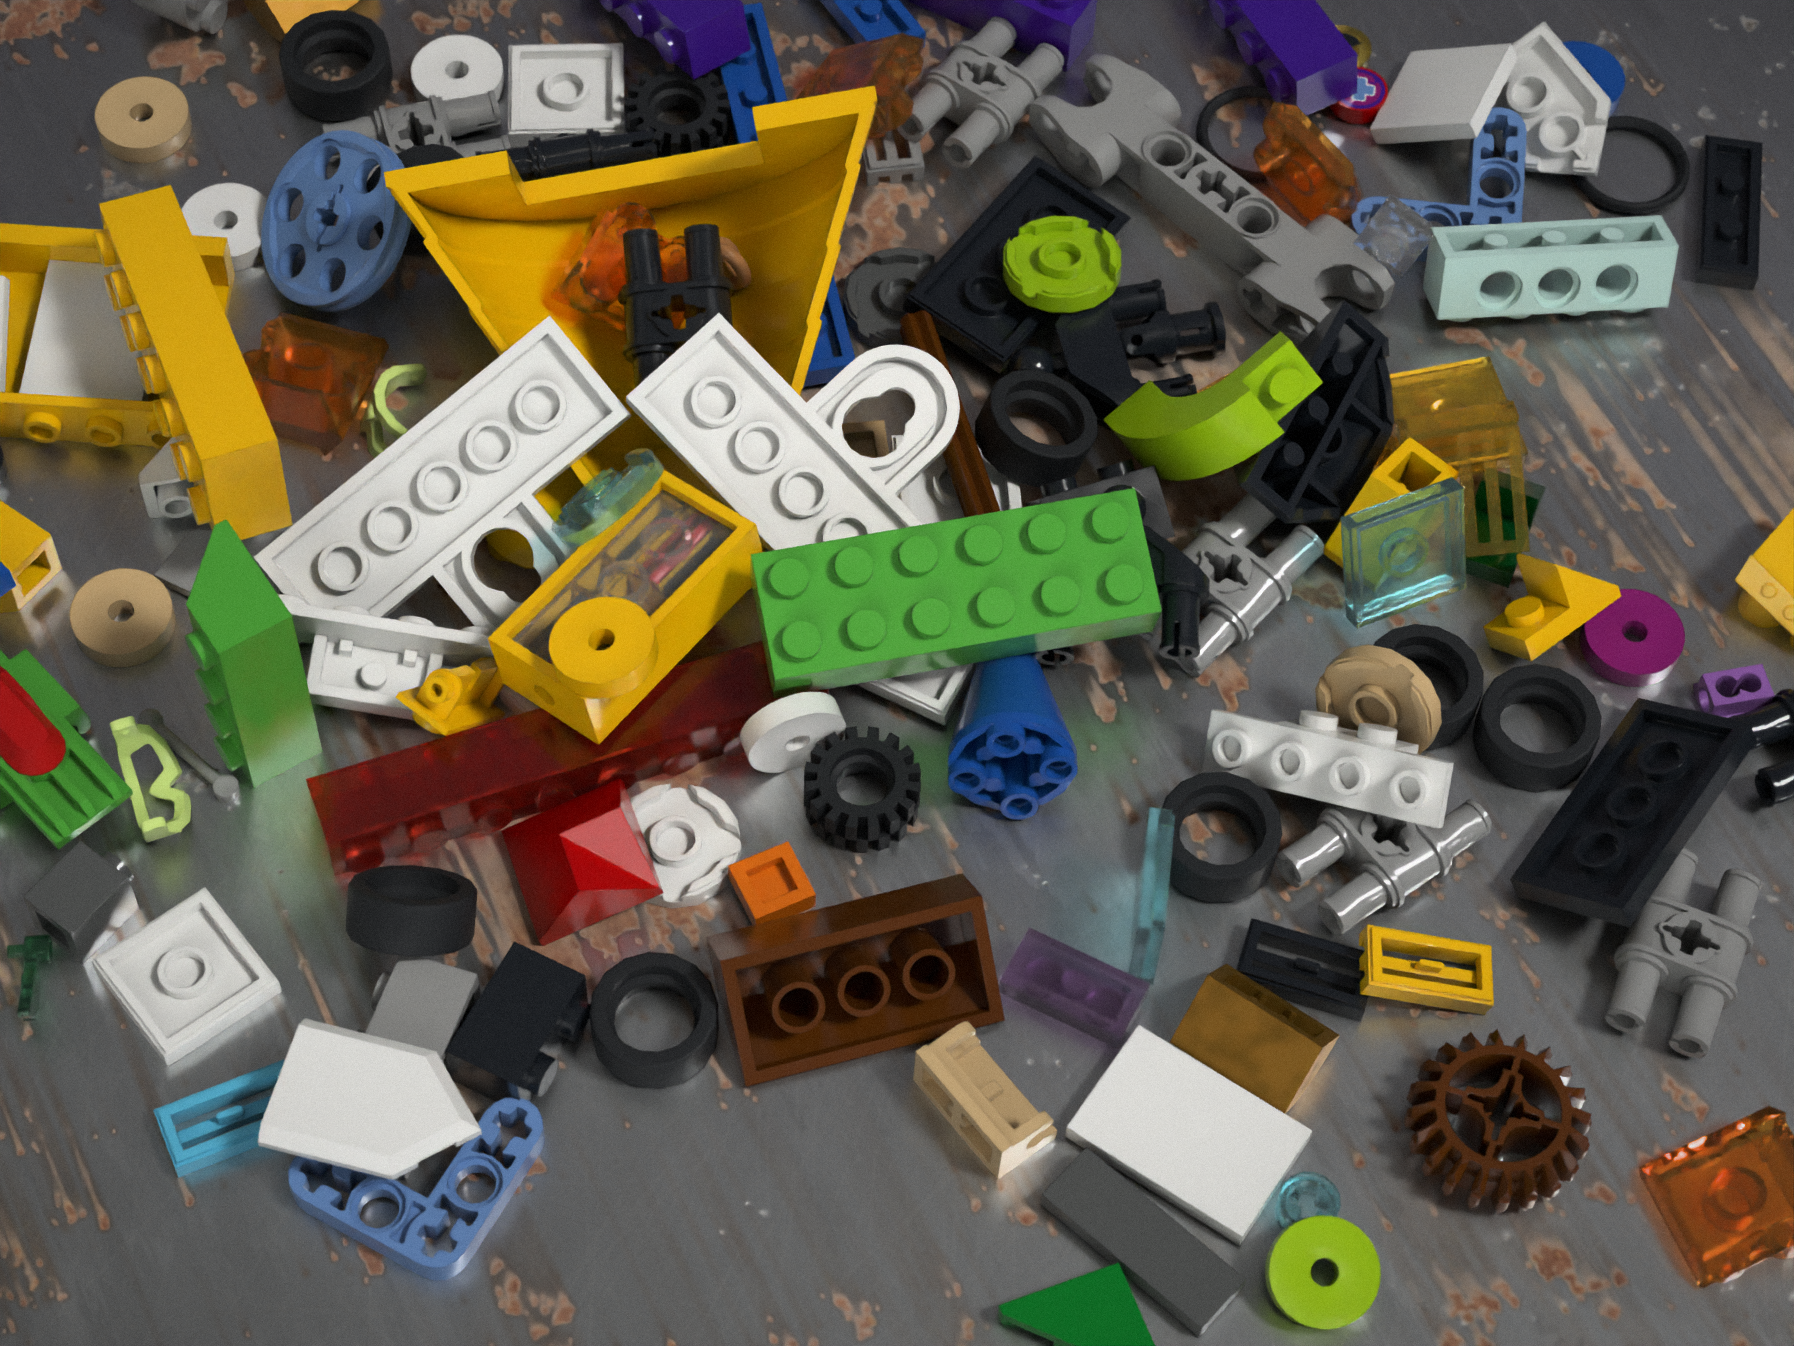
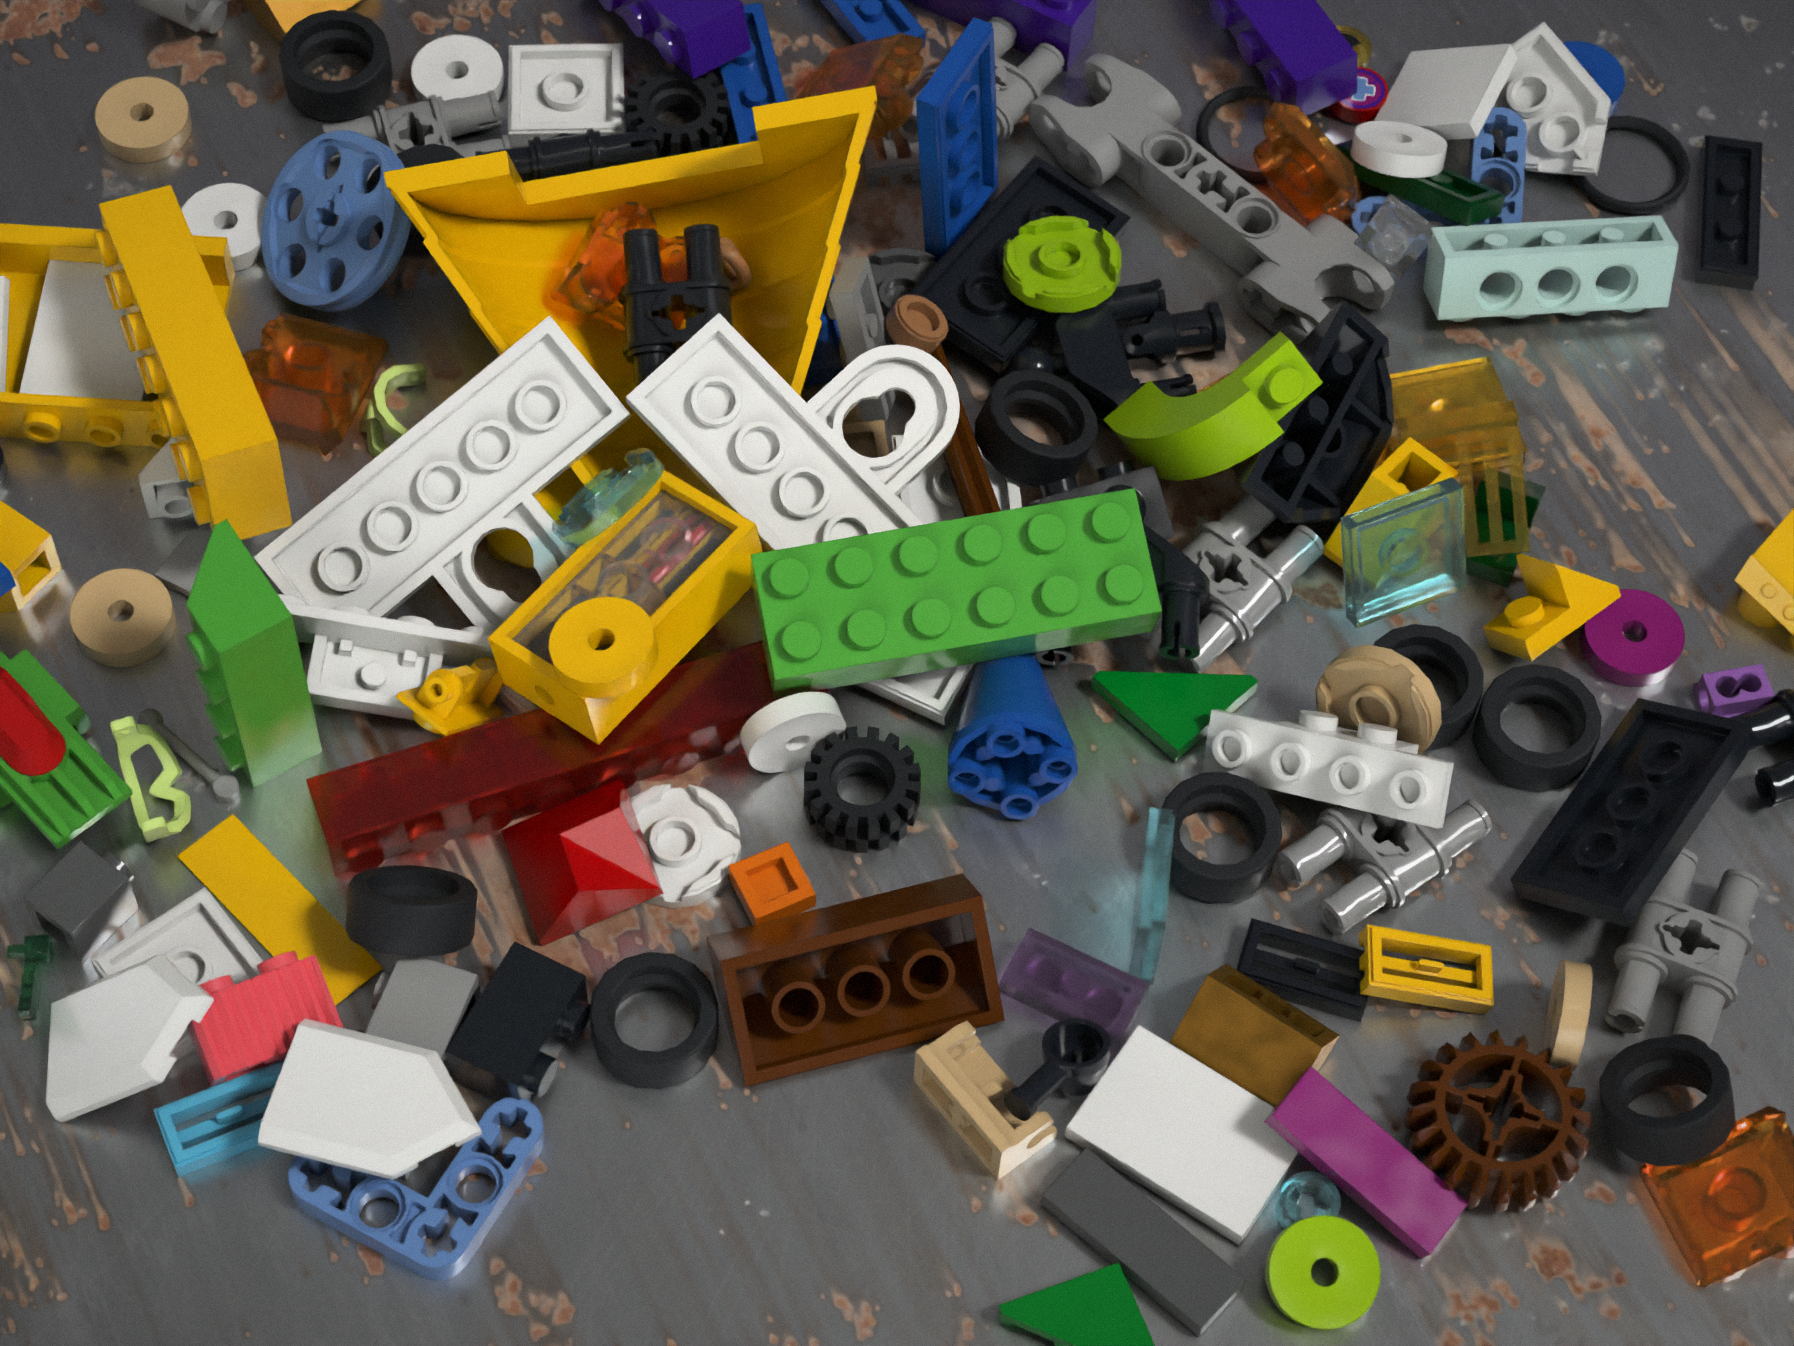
(118, 1035): none -> white tile
(257, 1018): none -> coral brick
(276, 905): none -> yellow sticker
(861, 324): none -> light grey hinge
(916, 323): none -> medium nougat tile
(958, 138): none -> blue tile
(1074, 1062): none -> black bar
(1172, 706): none -> green tile
(1366, 1162): none -> magenta tile
(1399, 149): none -> white piece
(1444, 193): none -> dark green tile
(1568, 1013): none -> tan piece
(1670, 1138): none -> black tyre

